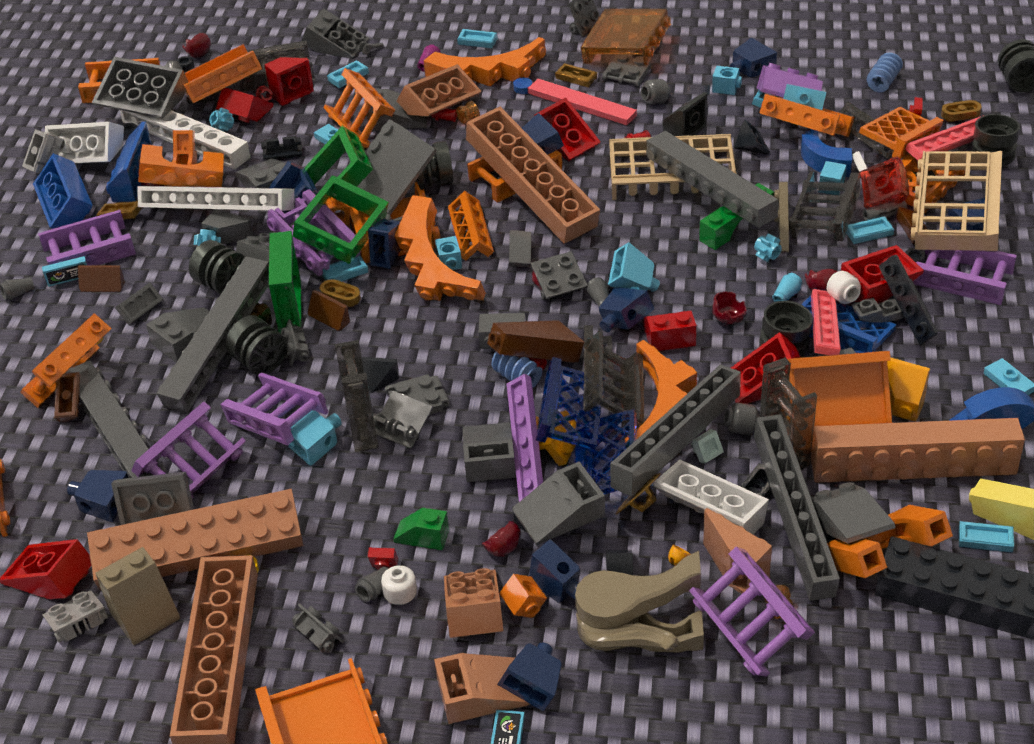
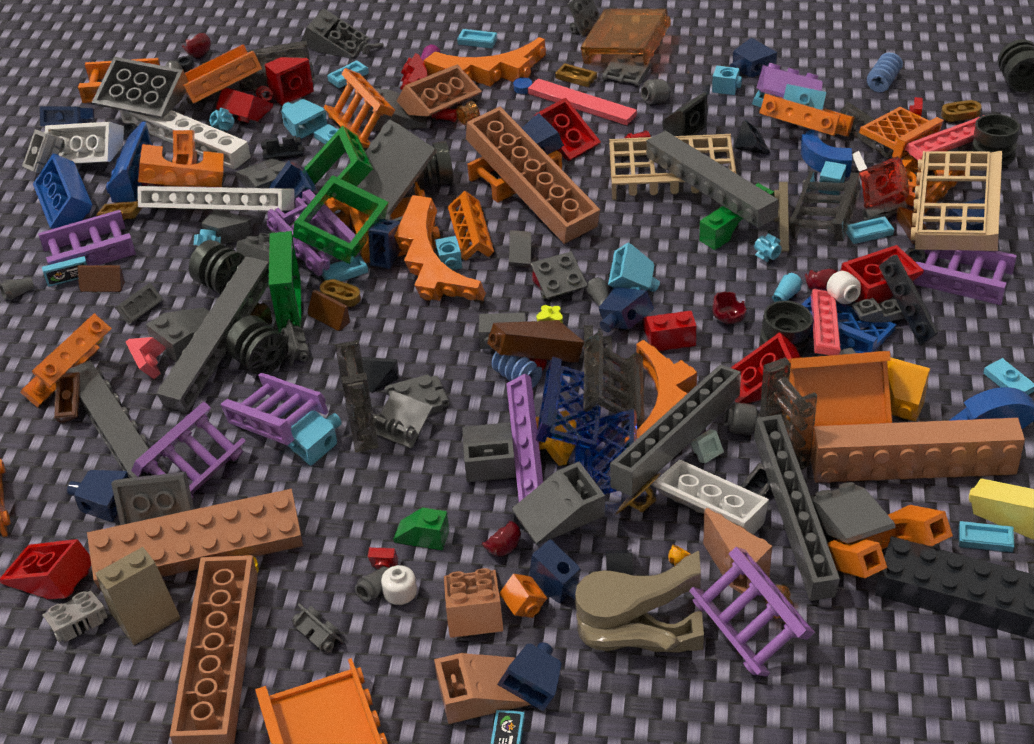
(65, 115): none -> dark blue panel
(144, 353): none -> coral slope
(303, 118): none -> medium azure torso
(413, 70): none -> red slope
(550, 313): none -> neon yellow piece

